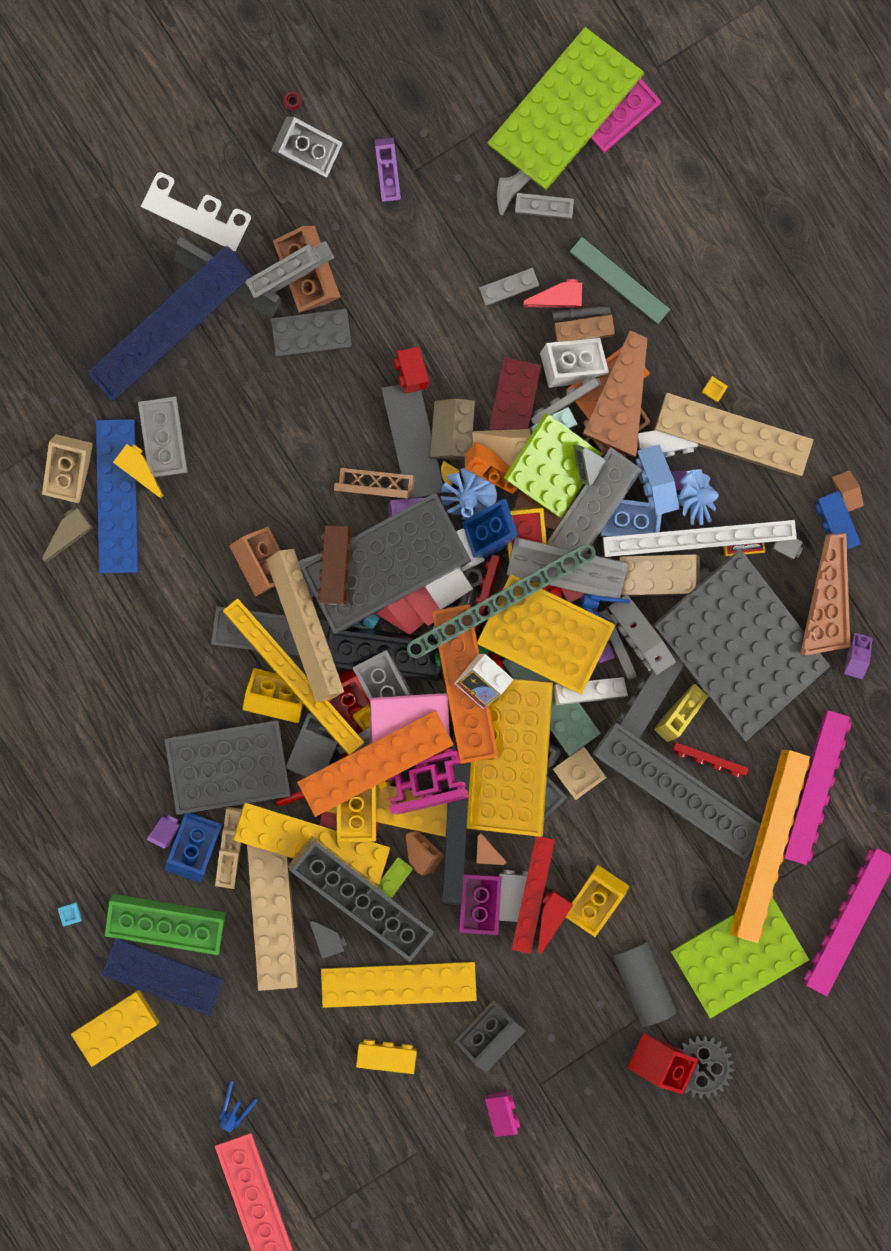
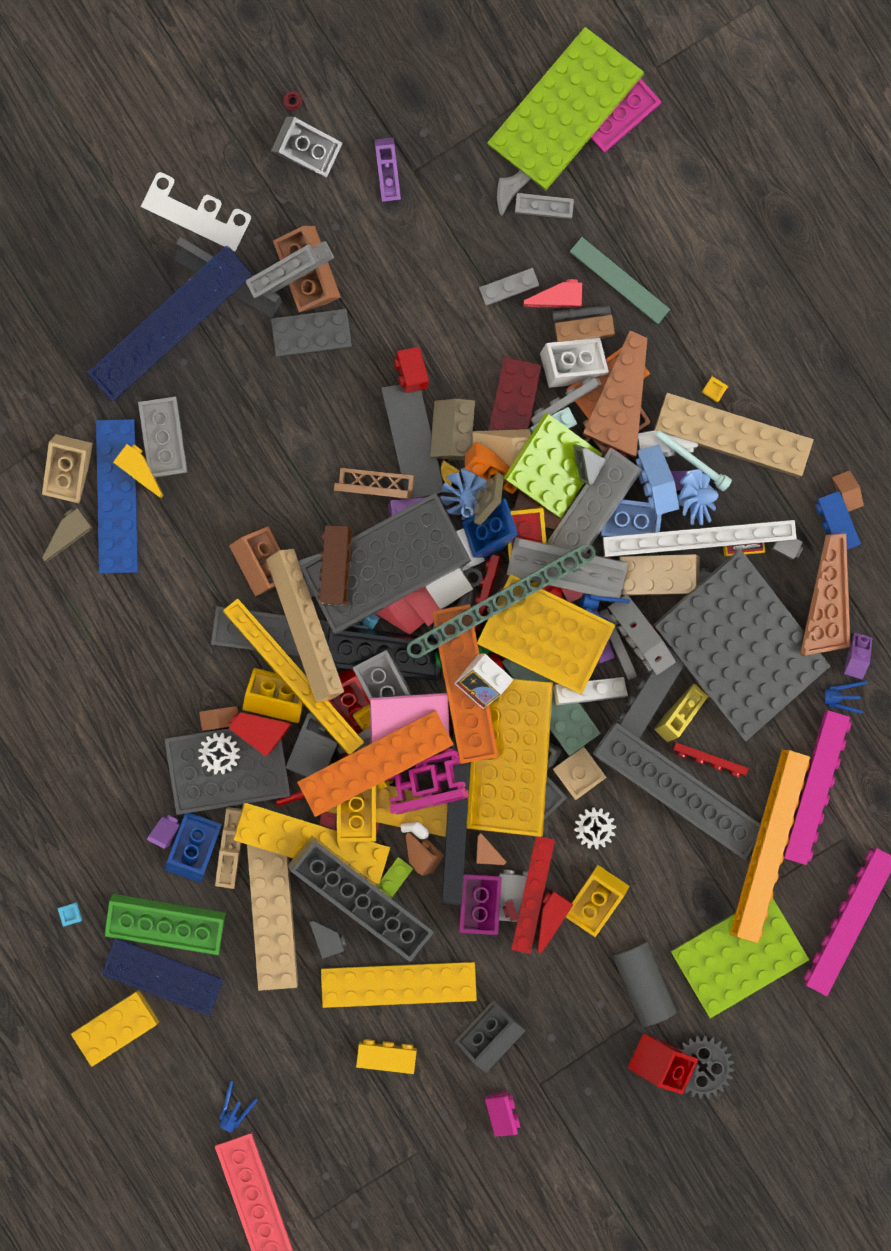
(217, 718): none -> nougat slope
(218, 762): none -> white gear
(259, 731): none -> red slope
(416, 828): none -> white arm
(488, 498): none -> dark tan plate
(509, 910): none -> dark red plate
(603, 828): none -> white gear
(722, 481): none -> light aqua piece
(833, 696): none -> blue plant

